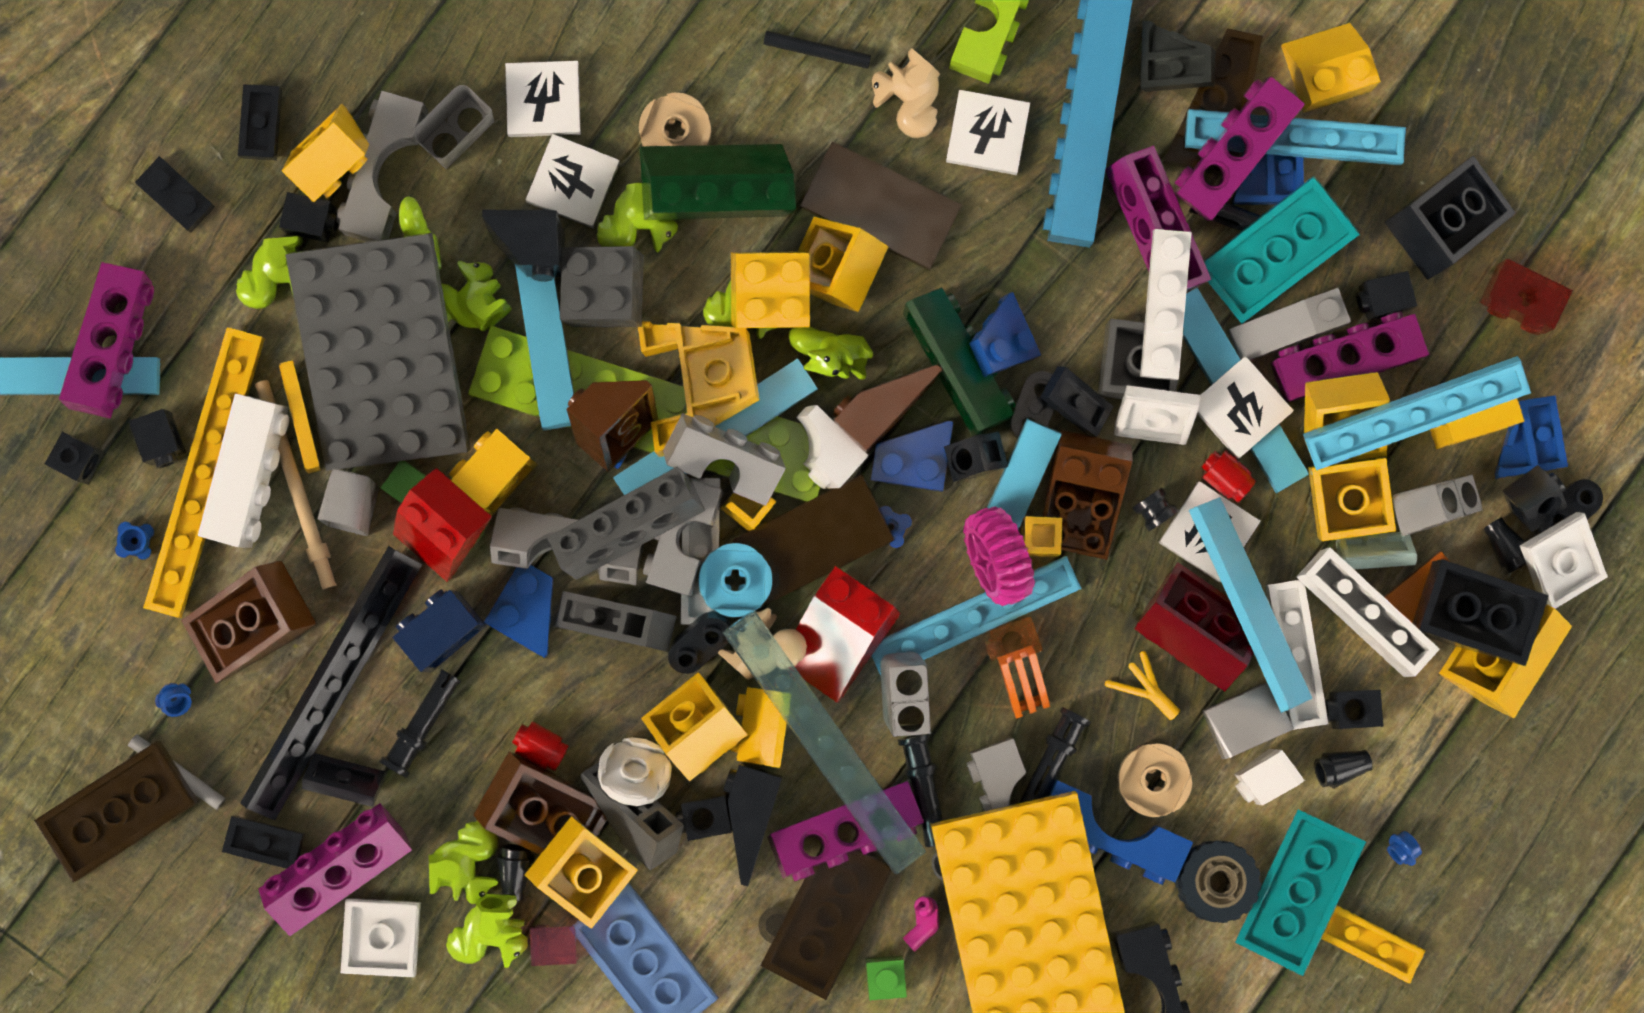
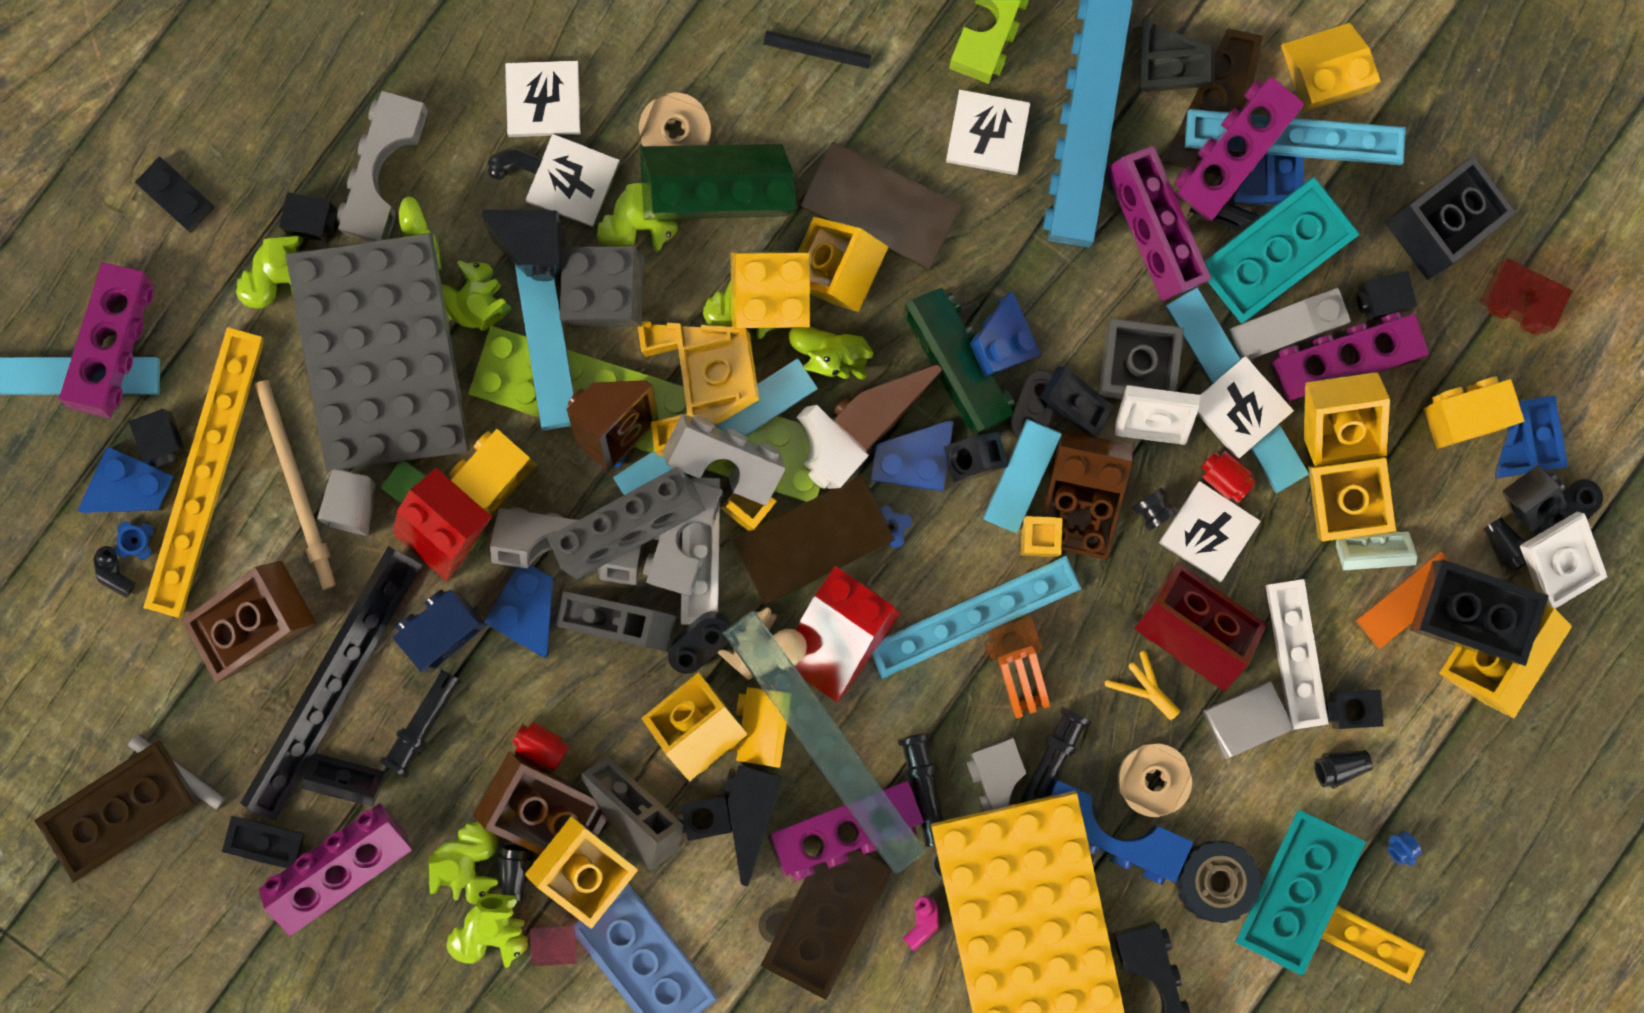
(75, 458): black brick -> none
(108, 572): none -> black arm
(126, 486): none -> blue wing
(174, 699): blue plate -> none
(244, 471): white brick -> none
(259, 122): black plate -> none
(299, 417): yellow tile -> none
(327, 155): yellow slope -> none
(380, 937): white tile -> none
(450, 108): light grey piece -> none
(511, 158): none -> black arm
(634, 771): white tile -> none
(720, 565): medium azure plate -> none
(886, 977): bright green brick -> none
(890, 667): light grey piece -> none
(916, 87): tan animal -> none
(999, 556): dark pink gear -> none
(1165, 304): white plate -> none
(1250, 604): medium azure tile -> none
(1267, 777): white slope -> none
(1367, 613): white brick -> none
(1417, 413): medium azure tile -> none
(1436, 504): light grey piece -> none

